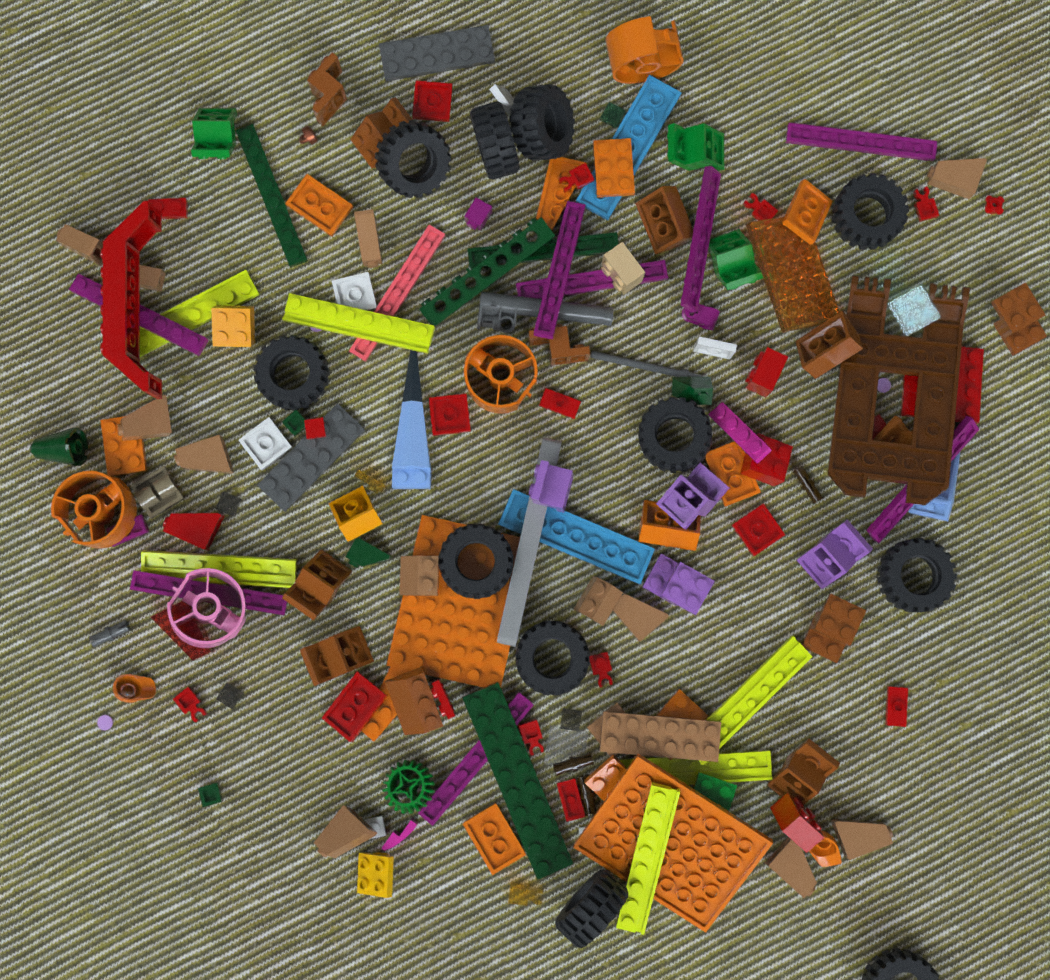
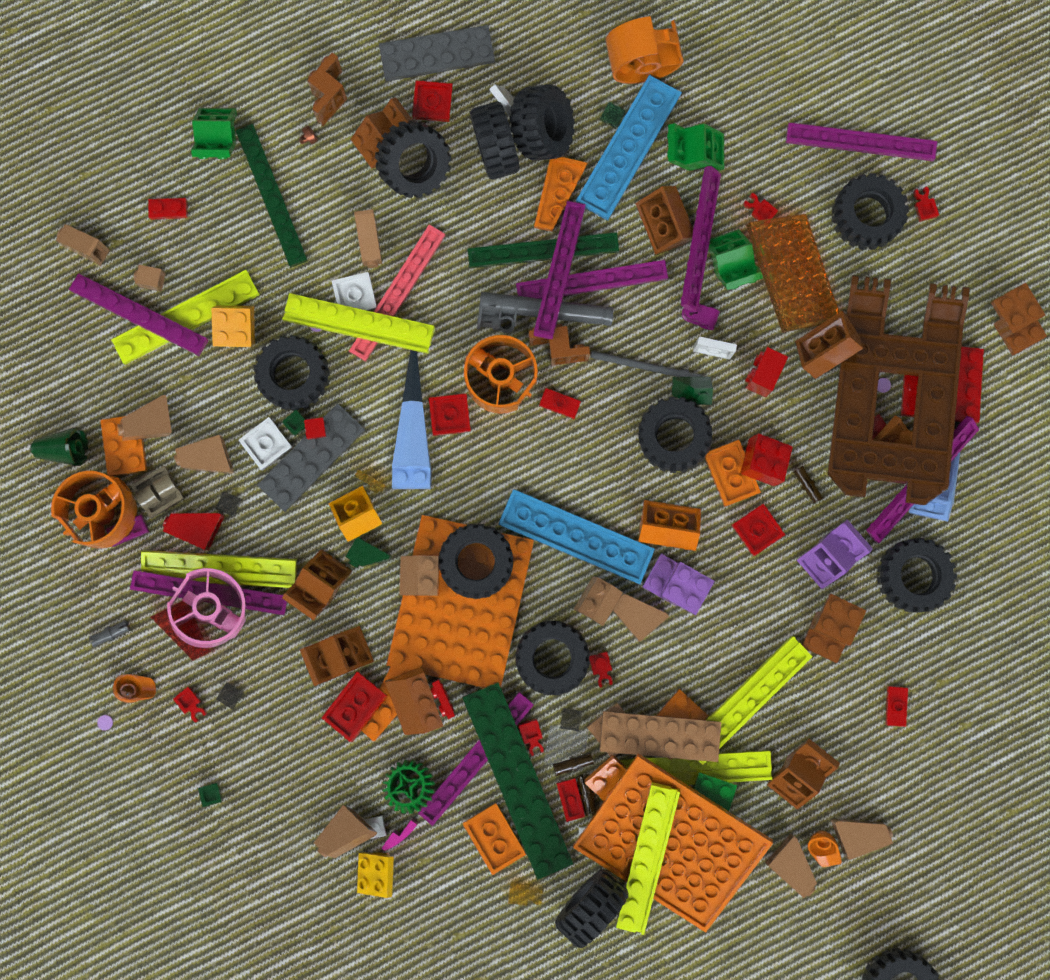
(122, 295): red slope -> none
(319, 205): orange plate -> none
(478, 214): magenta brick -> none
(525, 556): light grey beam -> none
(543, 234): dark green brick -> none
(551, 486): medium lavender bracket -> none
(579, 177): red plate -> none
(613, 167): orange plate -> none
(622, 268): tan brick -> none
(692, 495): medium lavender bracket -> none
(739, 432): dark pink plate -> none
(797, 822): red brick -> none
(807, 211): orange plate -> none
(914, 309): clear light blue plate -> none
(957, 176): medium nougat slope -> none
(990, 209): red plate -> none

